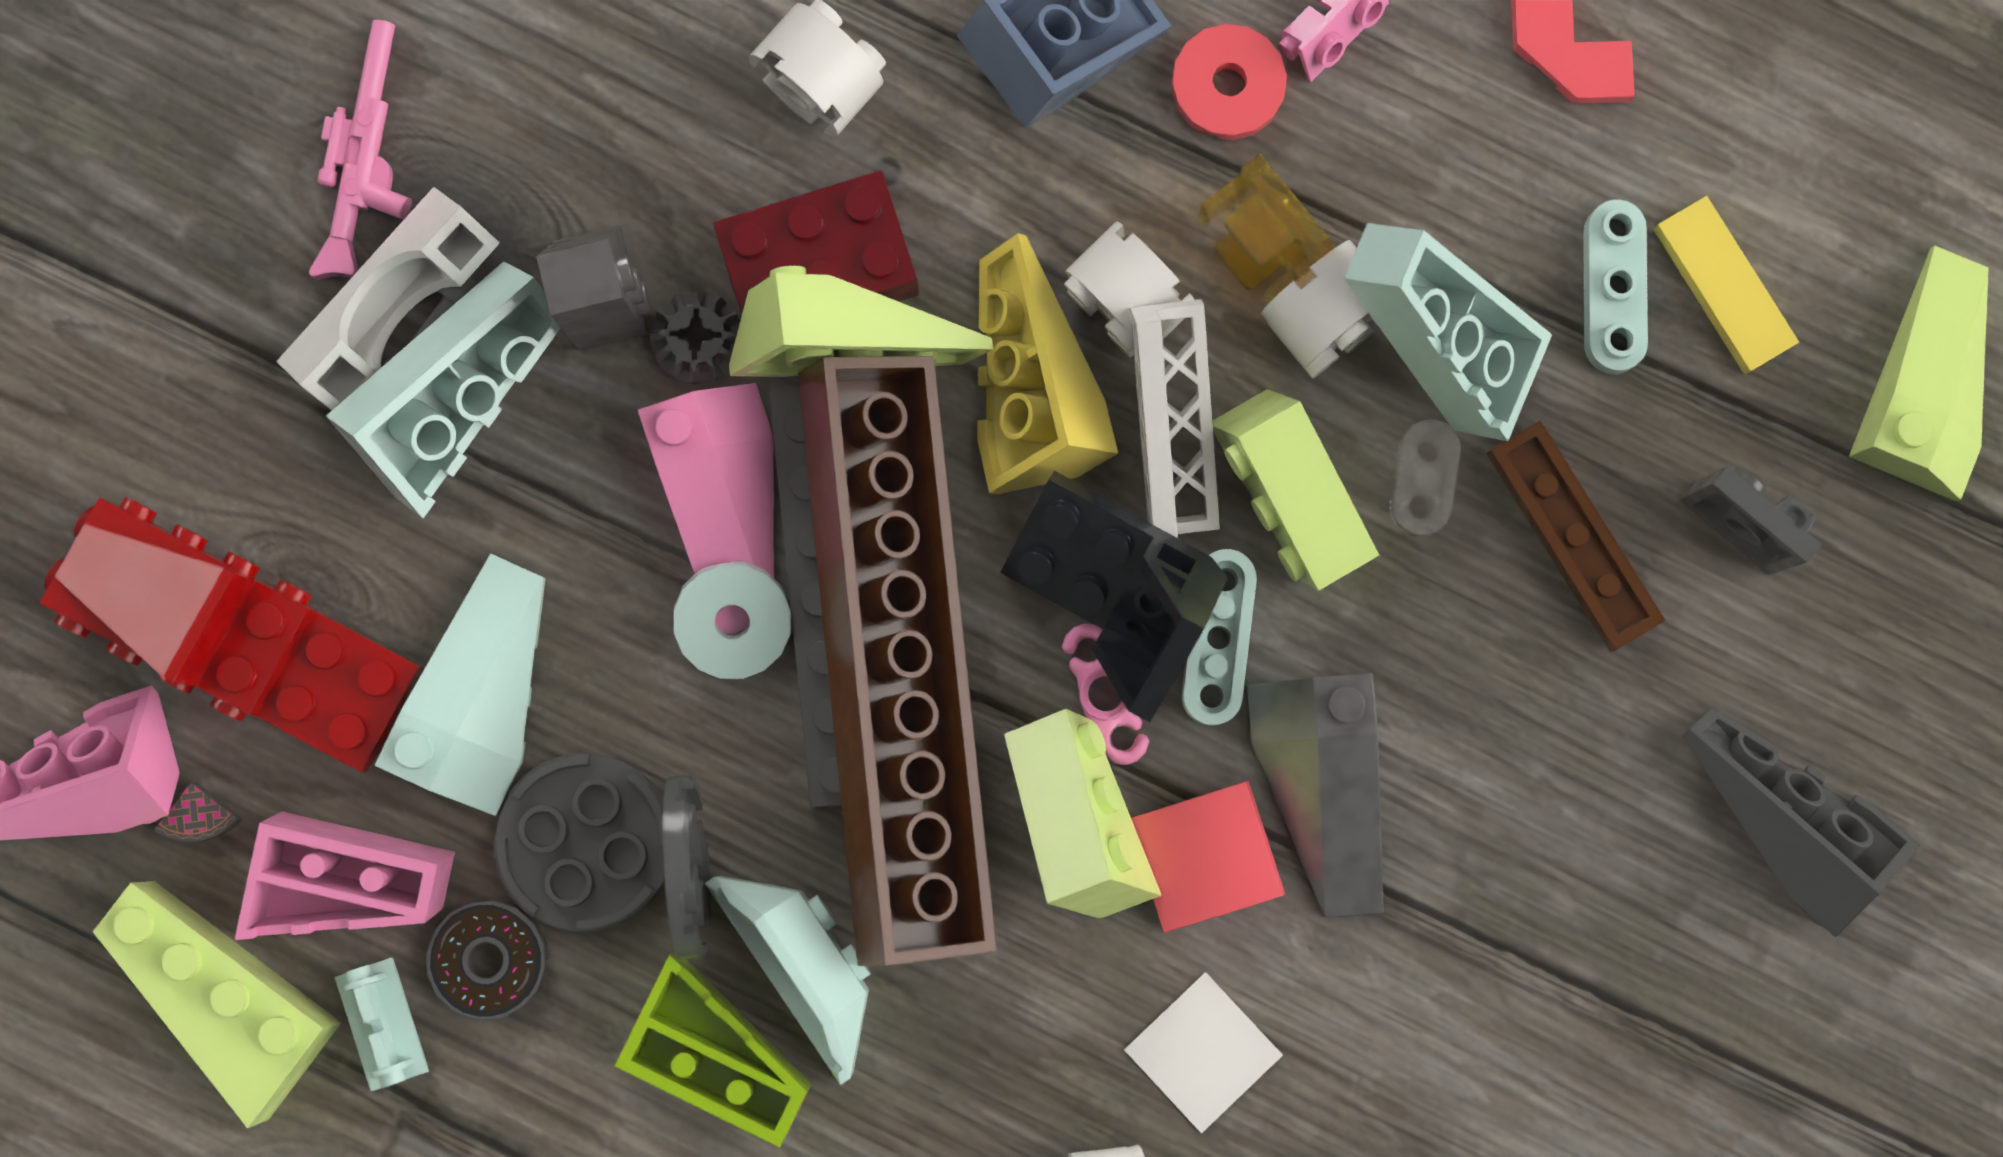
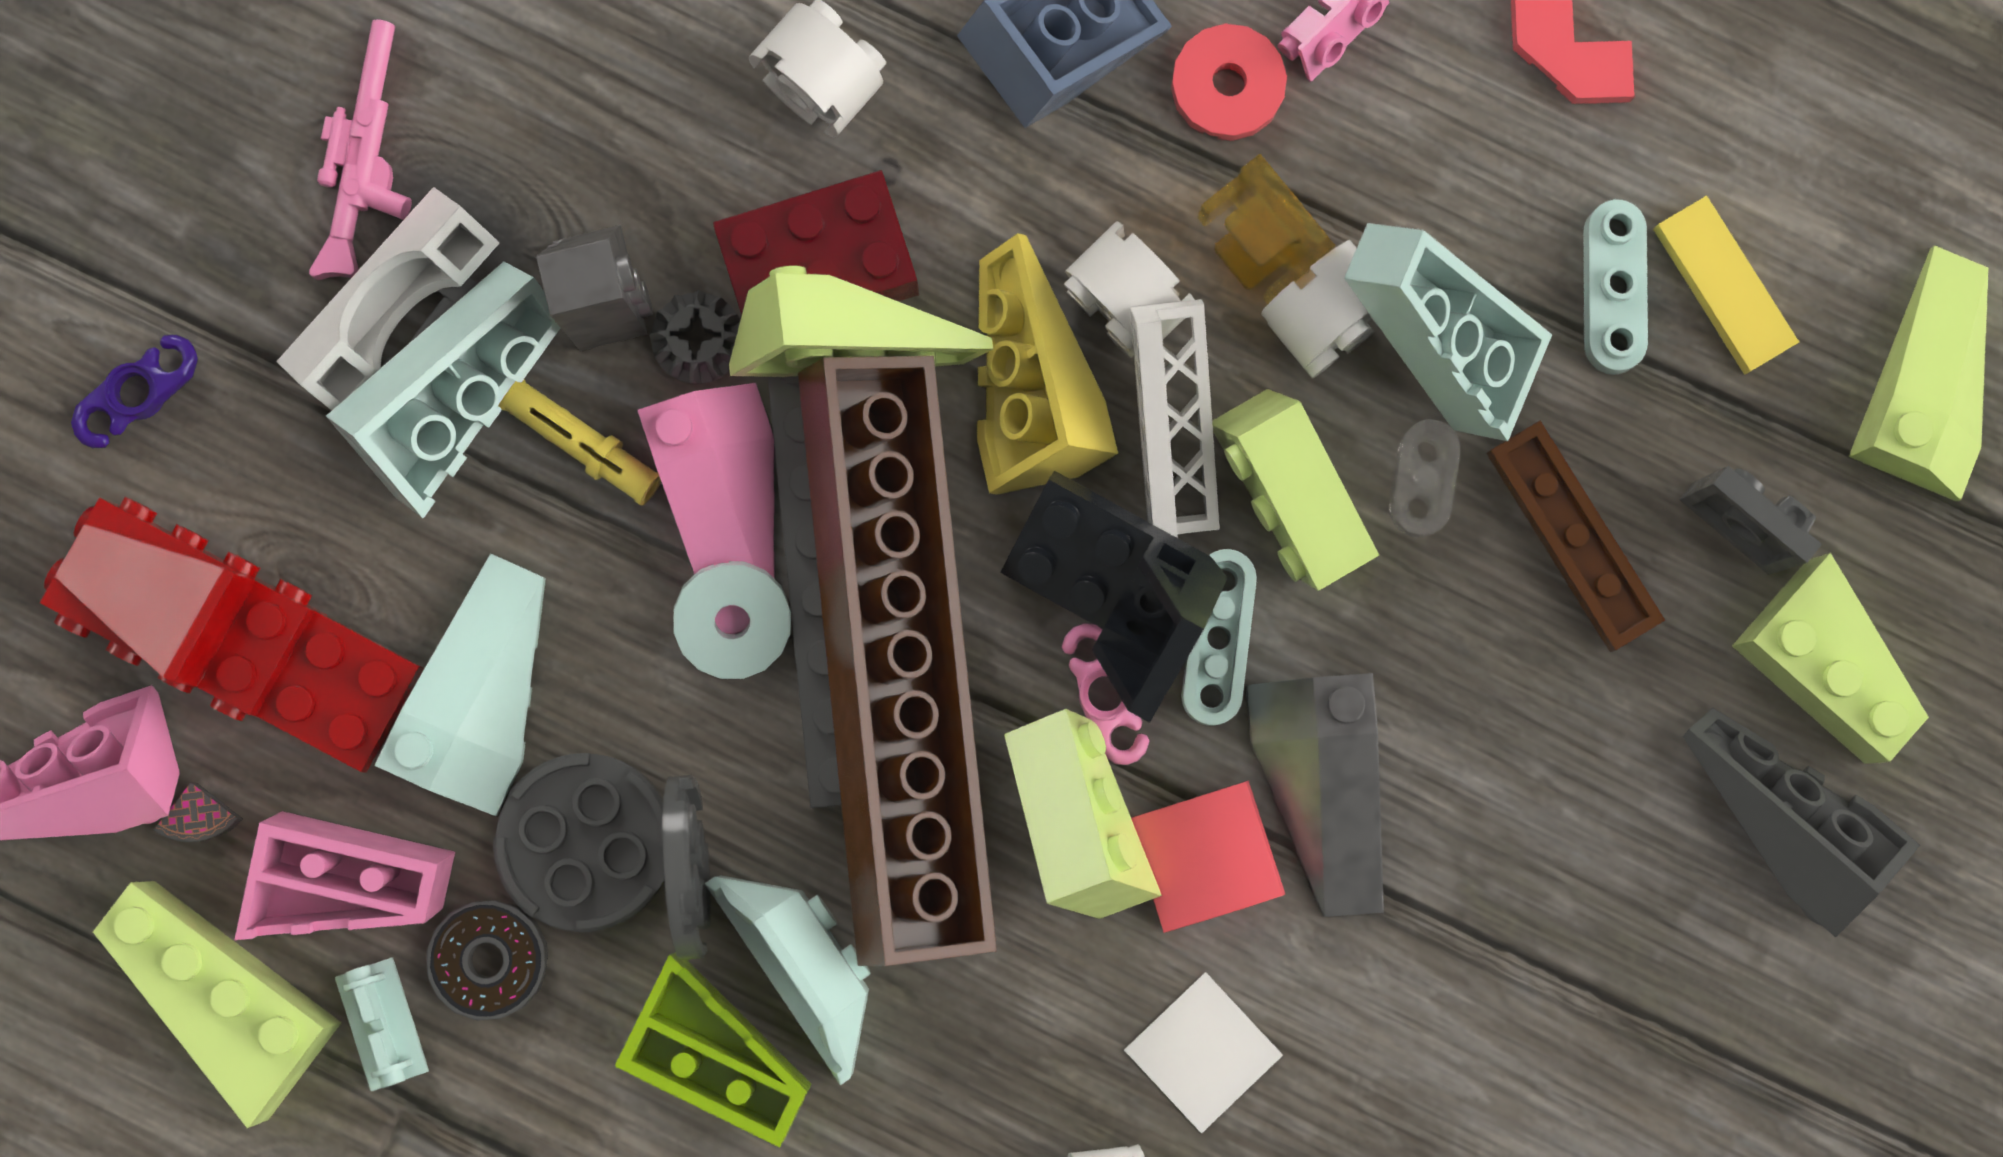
(107, 395): none -> dark purple piece
(633, 479): none -> light yellow pin
(1834, 662): none -> yellowish green wedge

